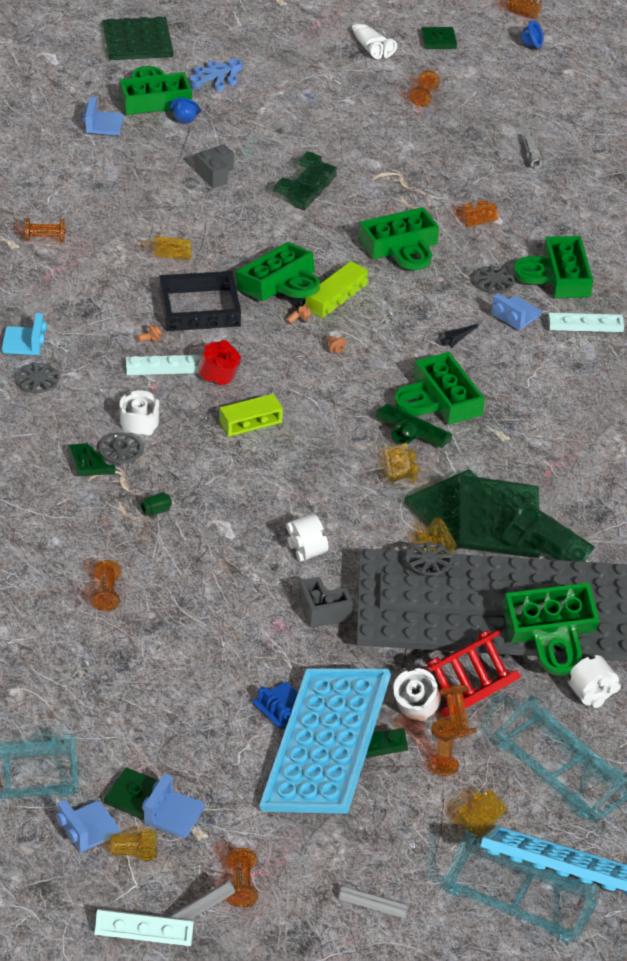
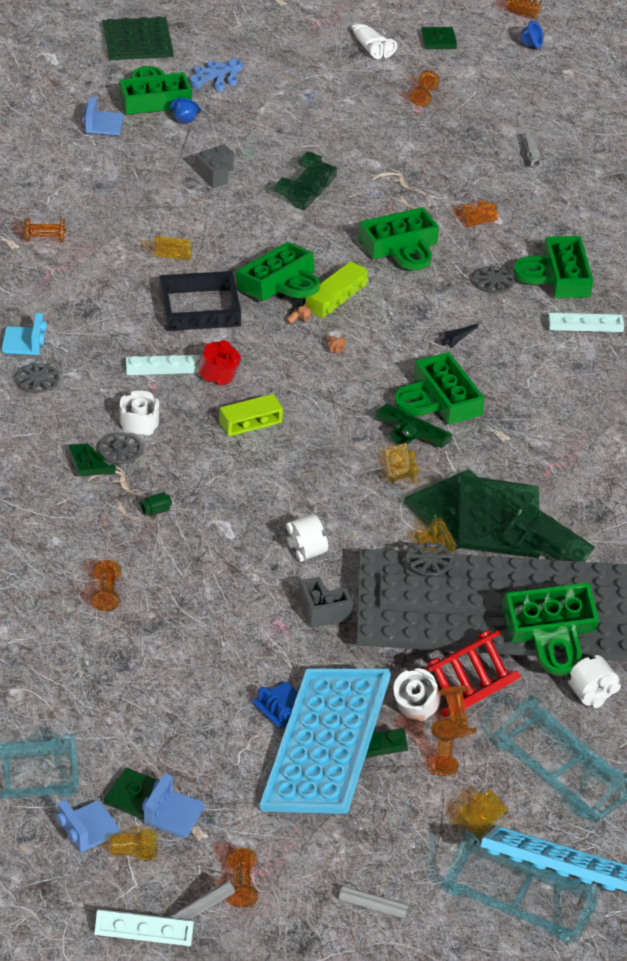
(154, 333): nougat plate -> none
(514, 311): medium blue bracket -> none

